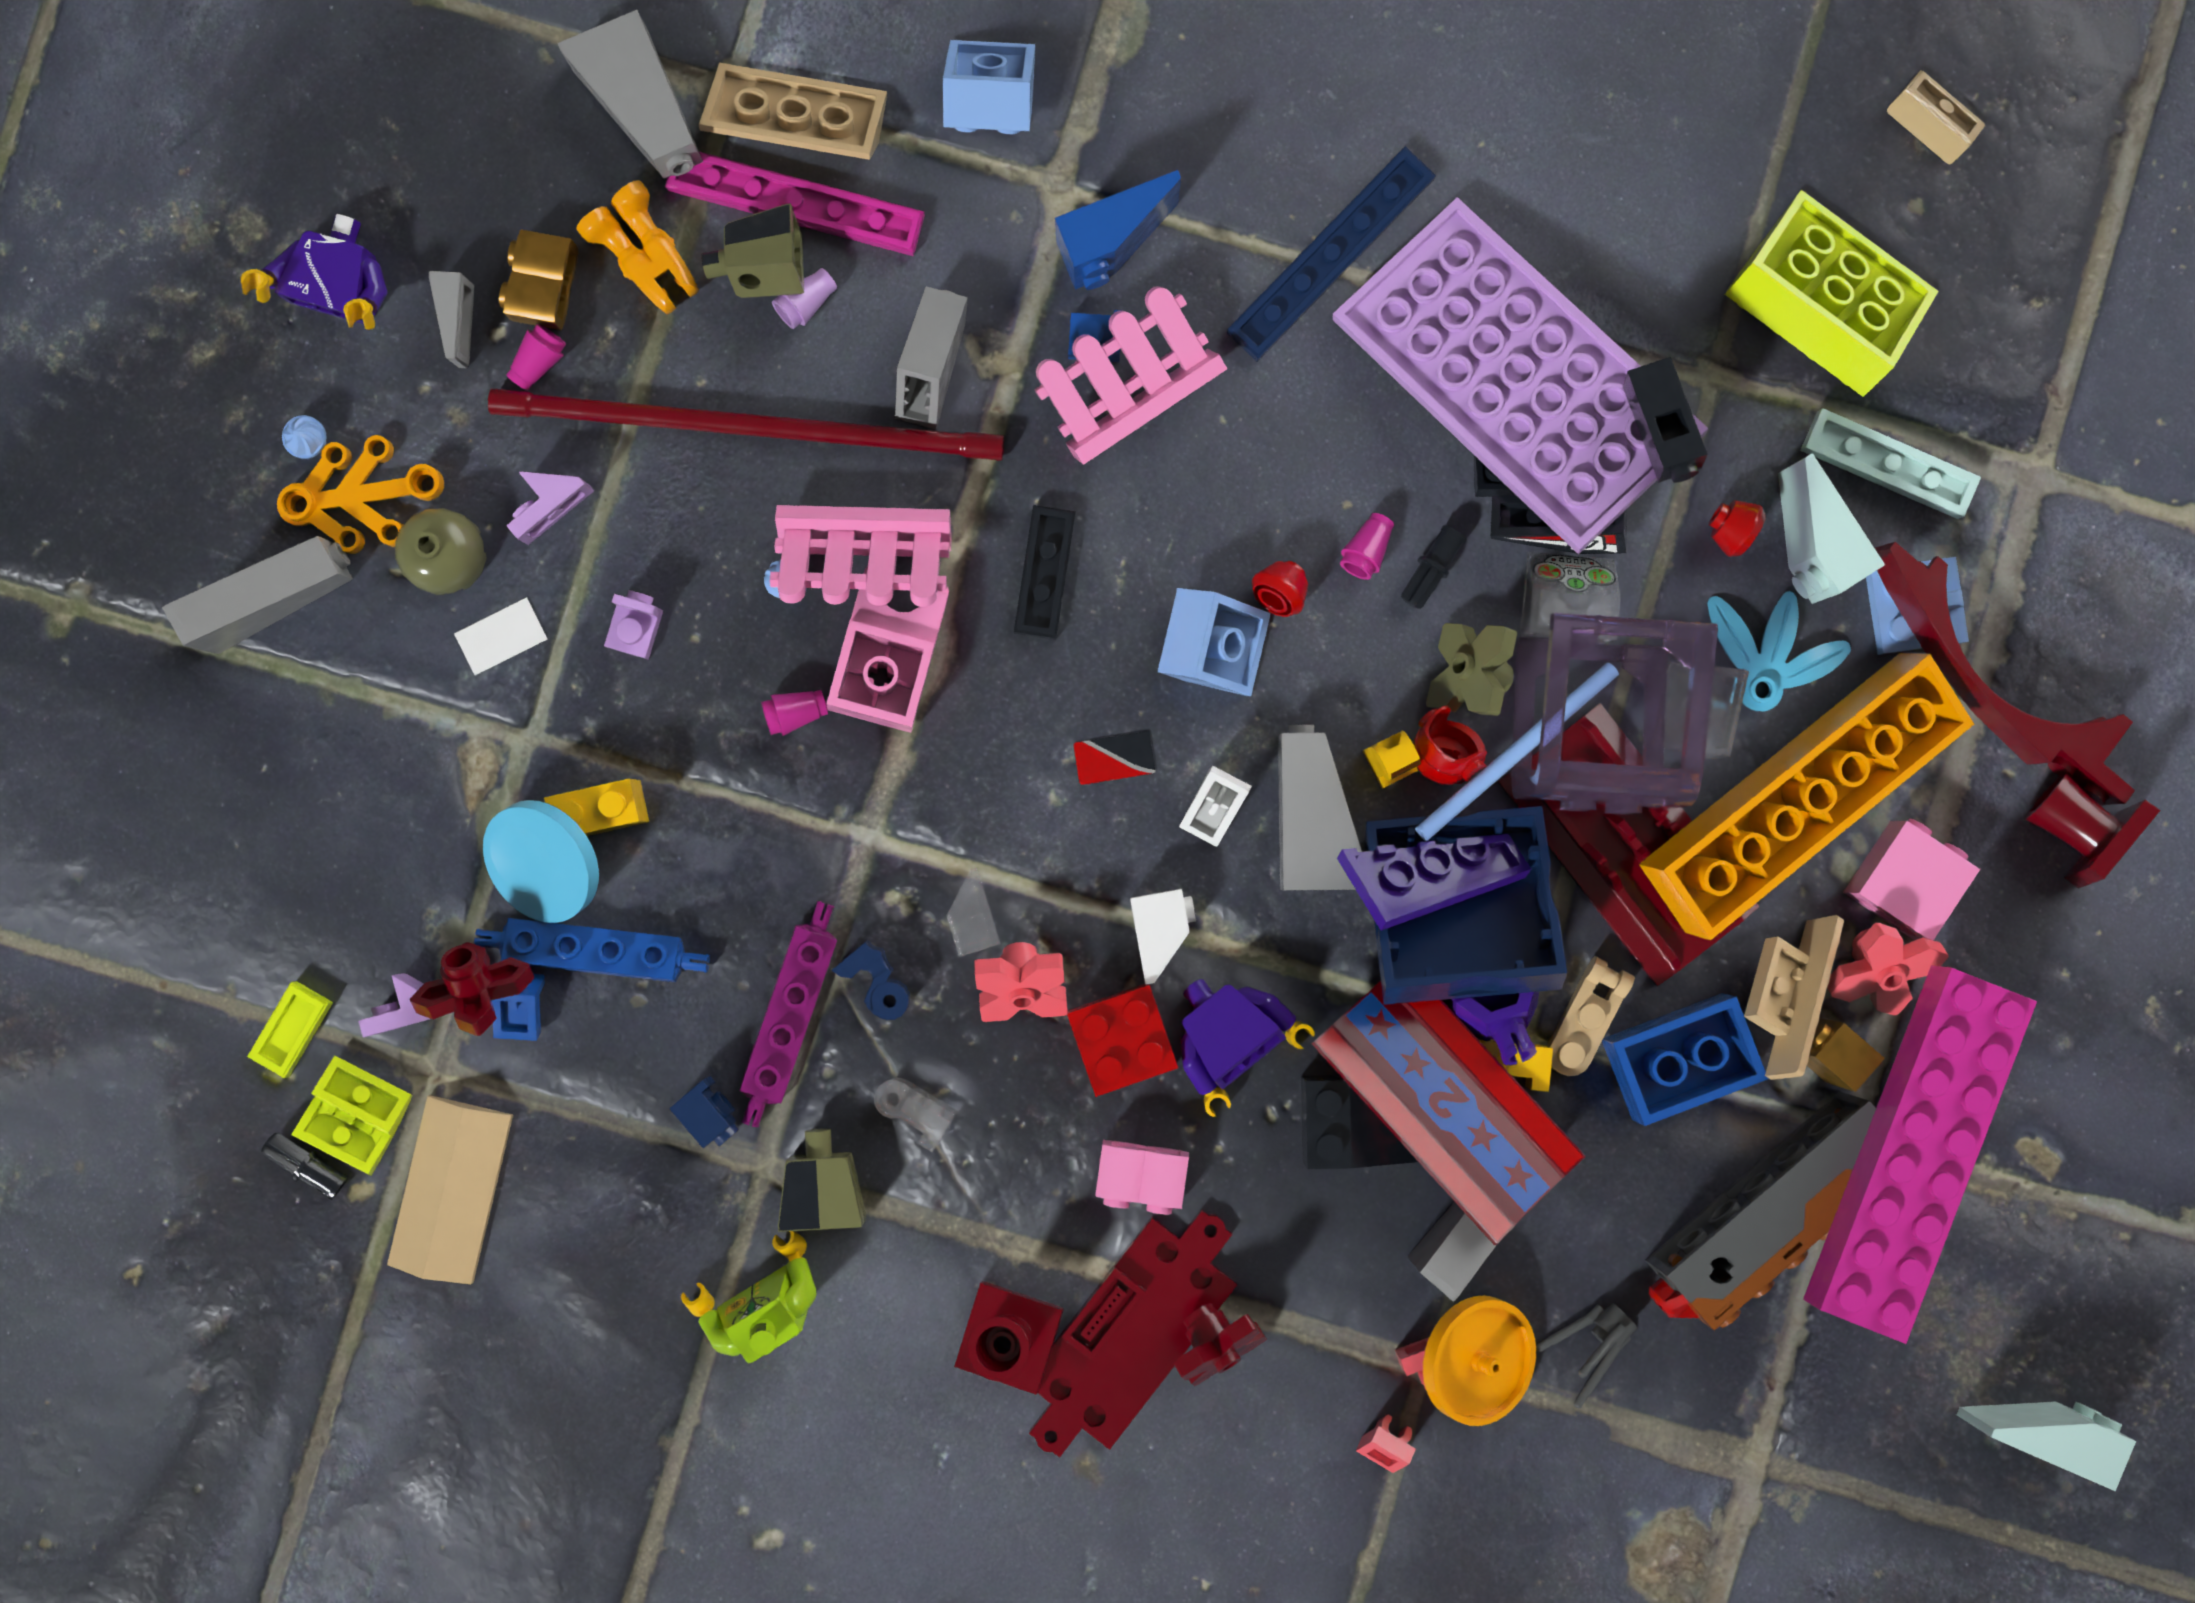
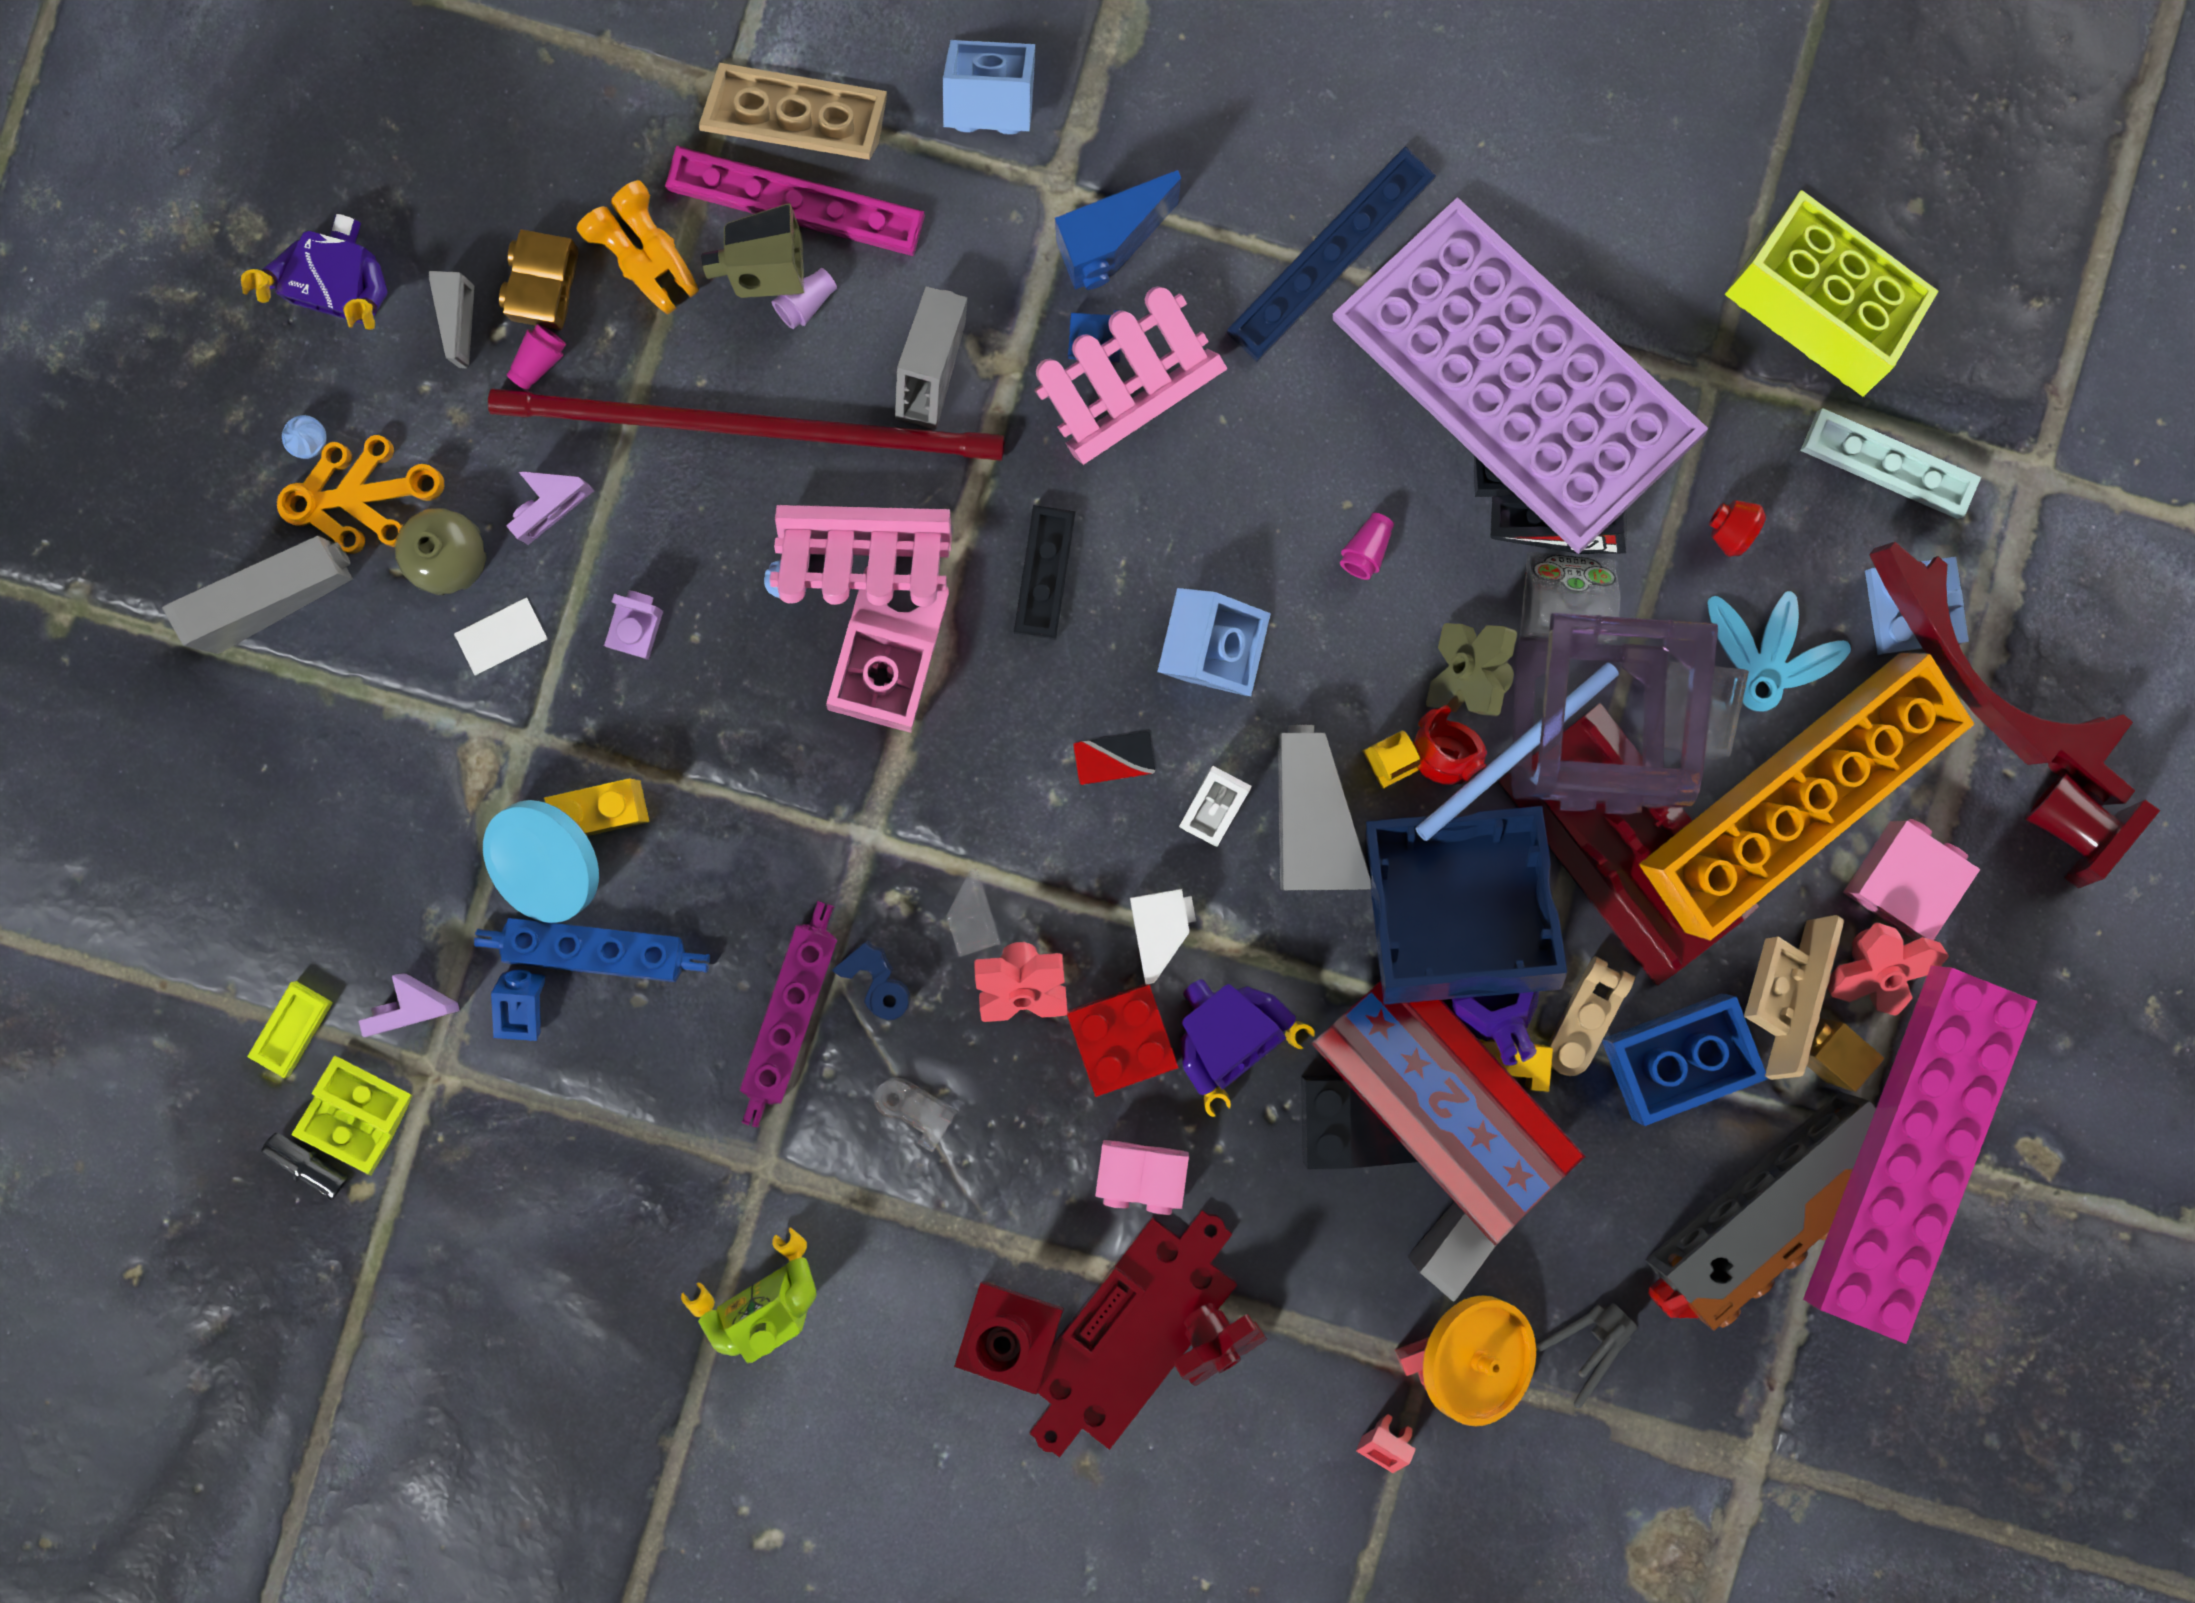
(449, 1191): tan slope -> none
(470, 986): dark red plant -> none
(632, 86): light grey slope -> none
(706, 1114): dark blue brick -> none
(793, 710): dark pink cone -> none
(820, 1188): olive torso -> none
(1281, 588): red cone -> none
(1430, 876): dark purple wing -> none
(1433, 567): black axle -> none
(1665, 421): black brick -> none
(1821, 535): light aqua slope -> none
(1935, 117): tan slope -> none
(2067, 1437): light aqua slope -> none

